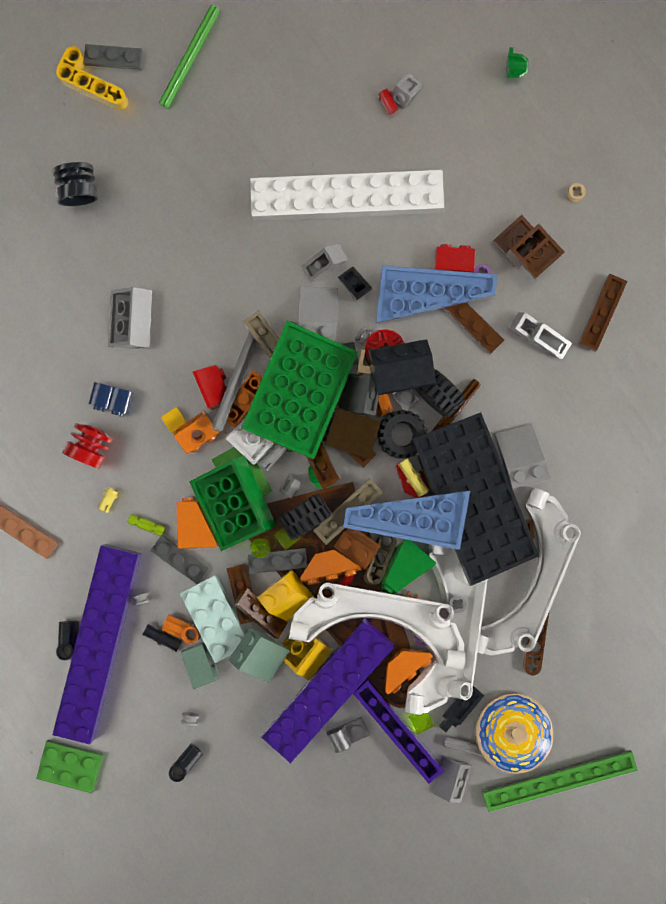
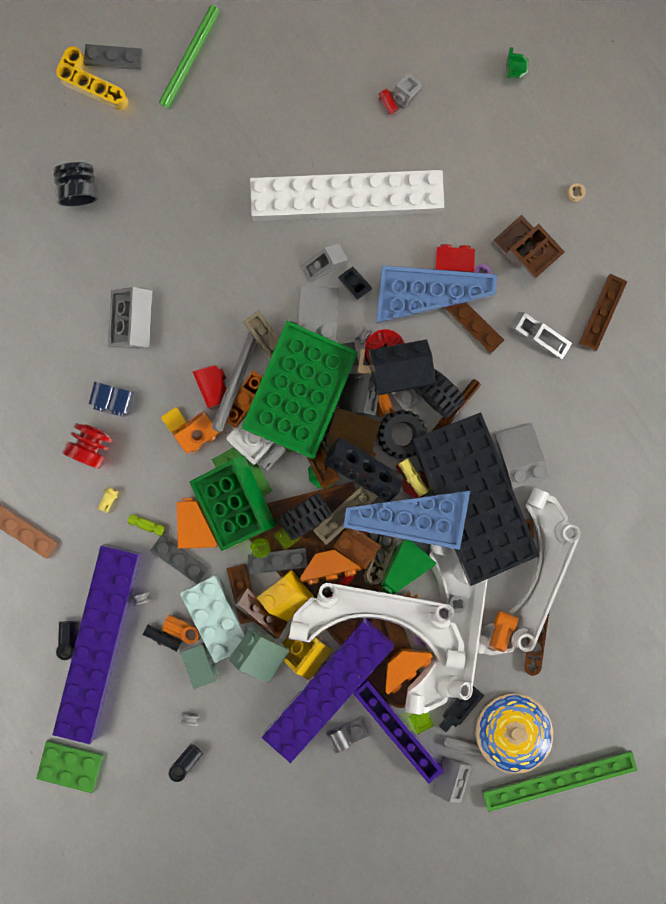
(290, 486): light grey plate -> none
(364, 469): none -> black brick
(504, 626): none -> orange piece

